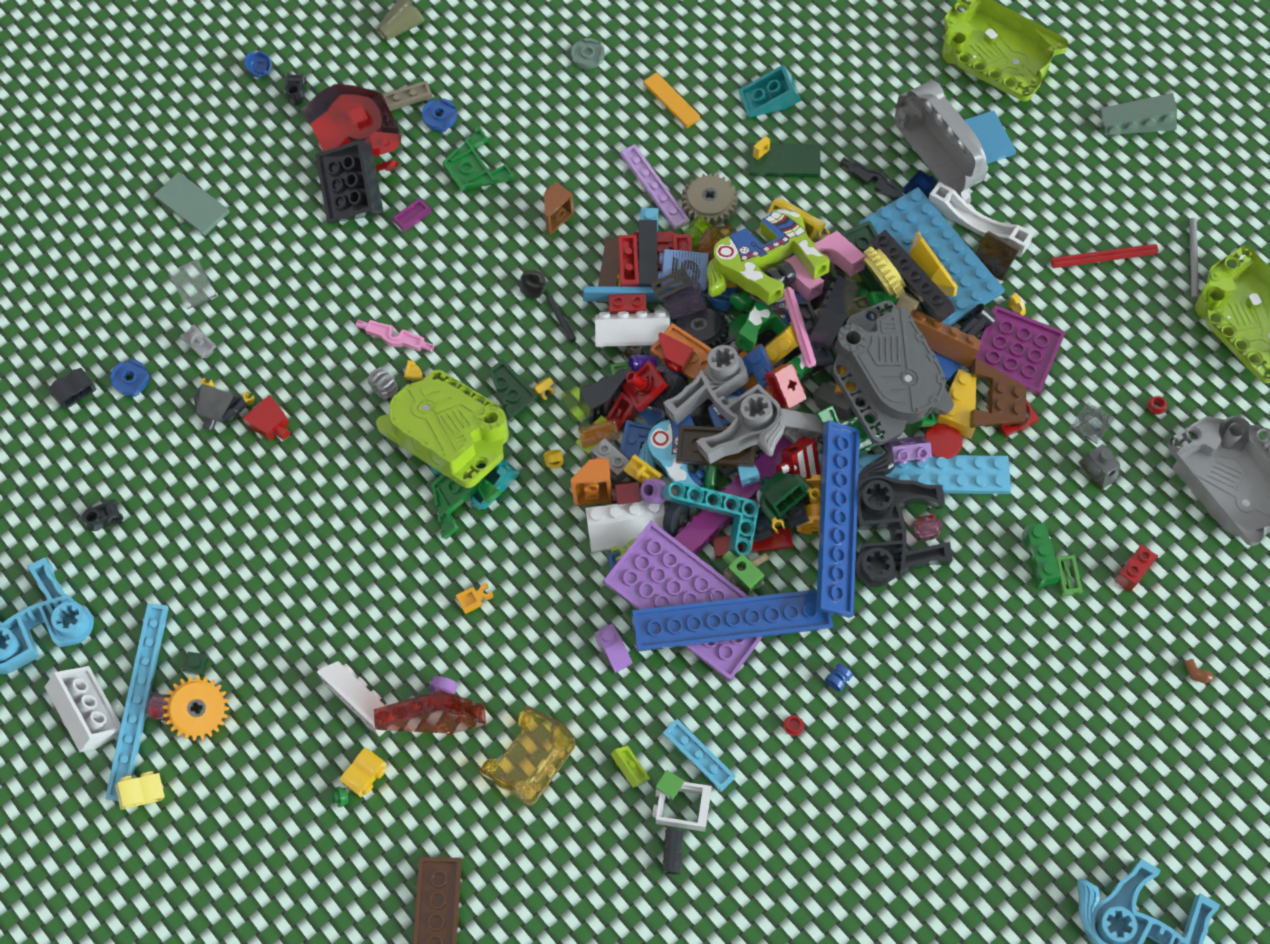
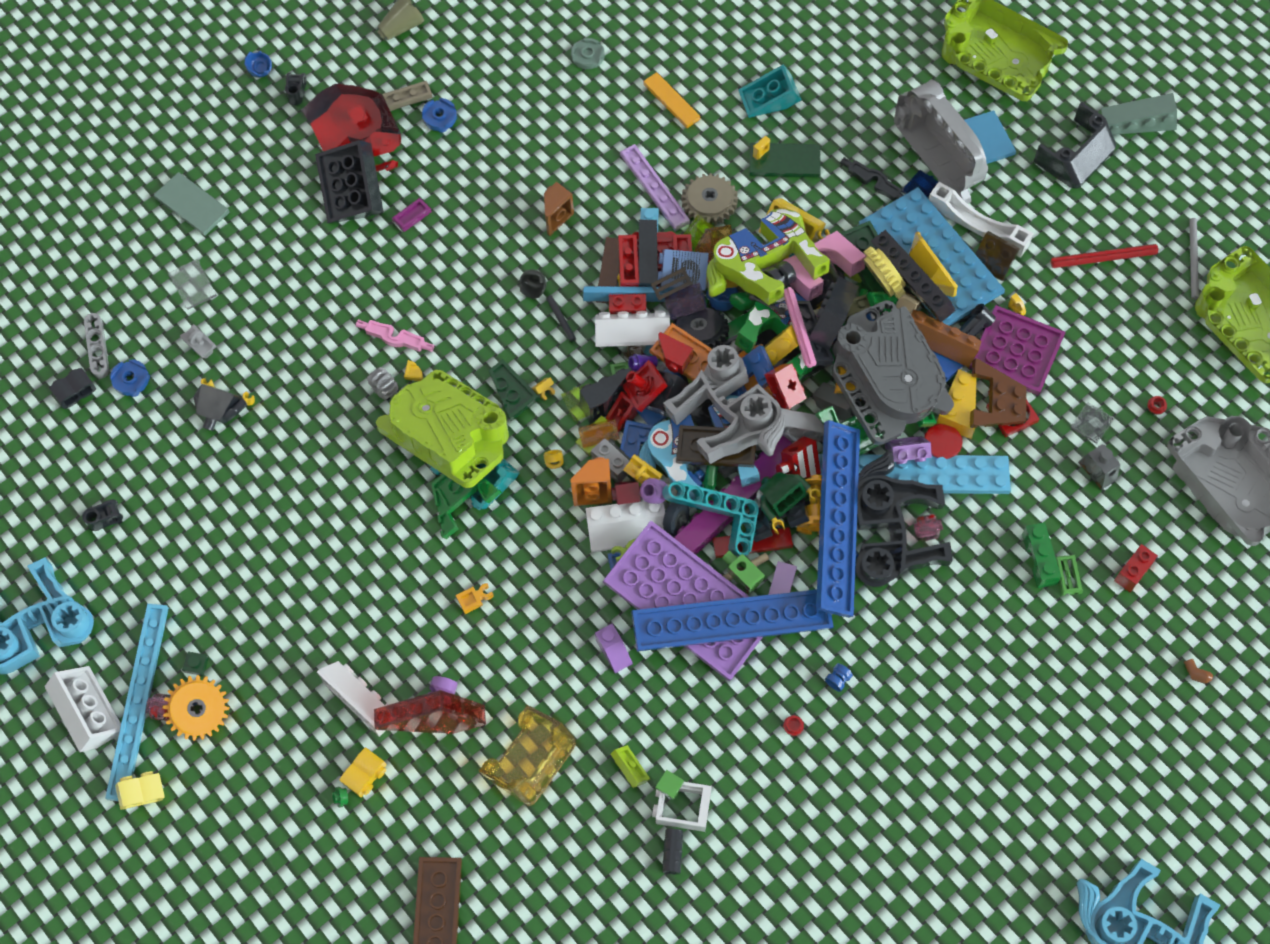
(93, 346): none -> light grey beam
(268, 420): red torso -> none
(469, 170): green wing -> none
(699, 755): medium azure plate -> none
(782, 578): none -> lavender tile
(1078, 166): none -> black windscreen

